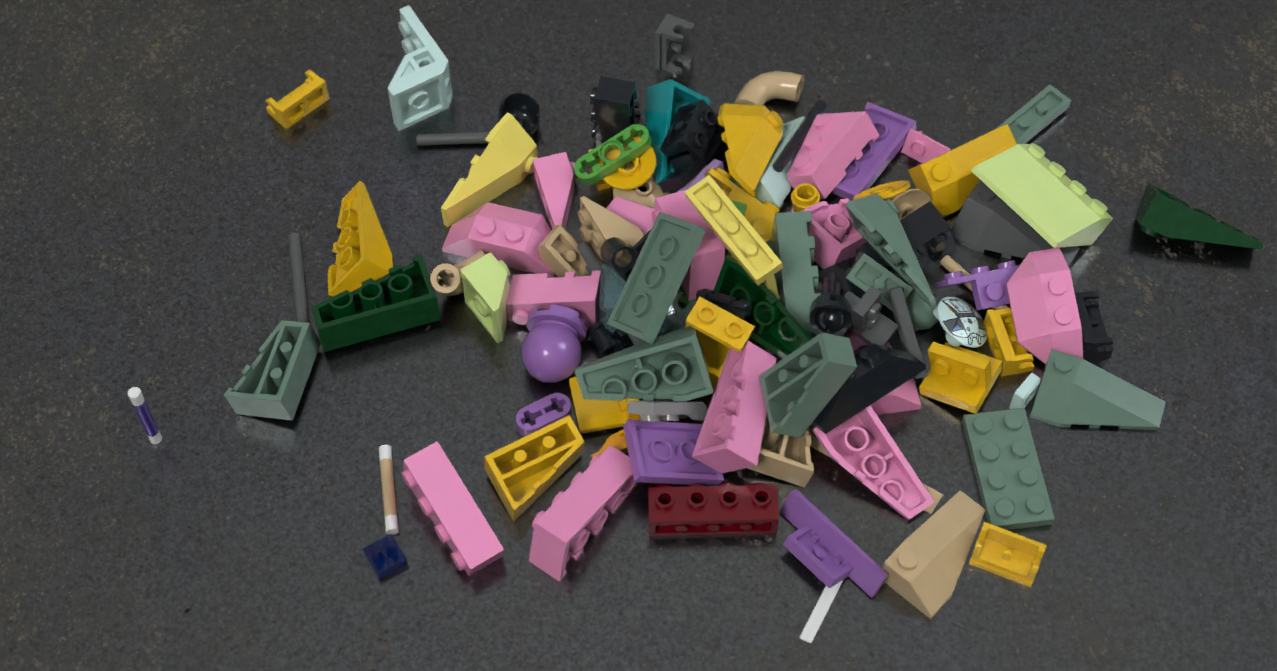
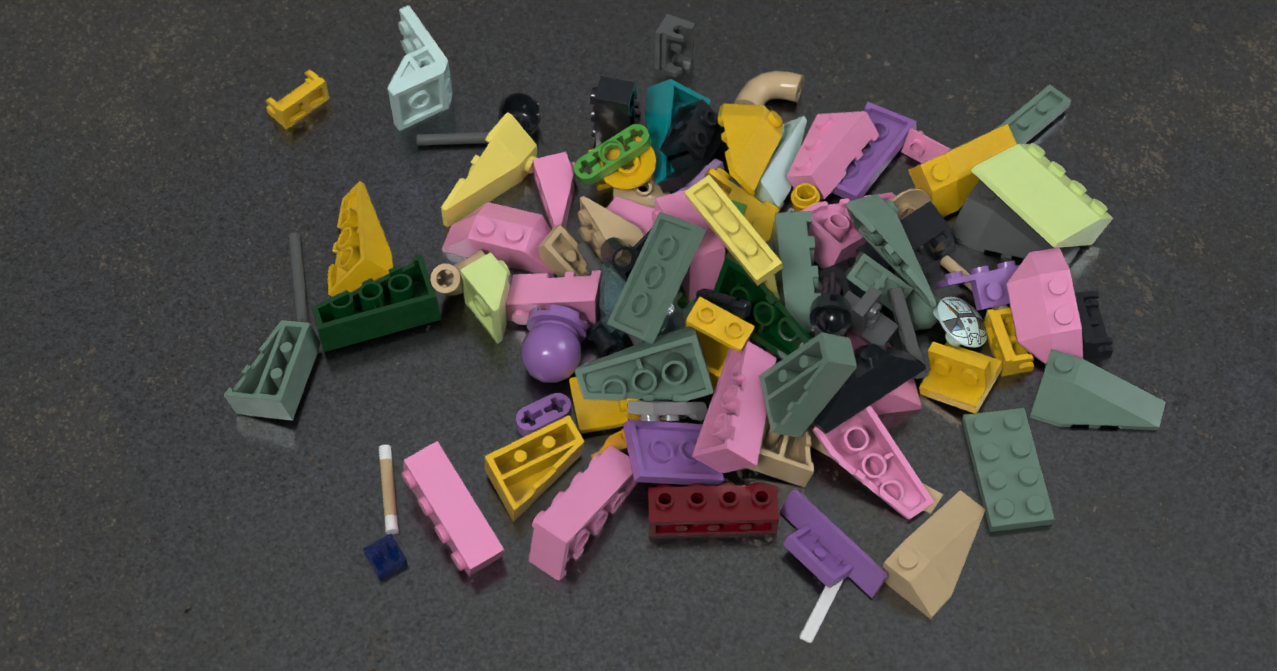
(144, 415): bar -> none
(798, 137): black bar -> none
(885, 191): yellow dish -> none
(1007, 554): yellow hinge -> none
(1025, 392): light aqua tile -> none
(1173, 218): dark green wedge -> none

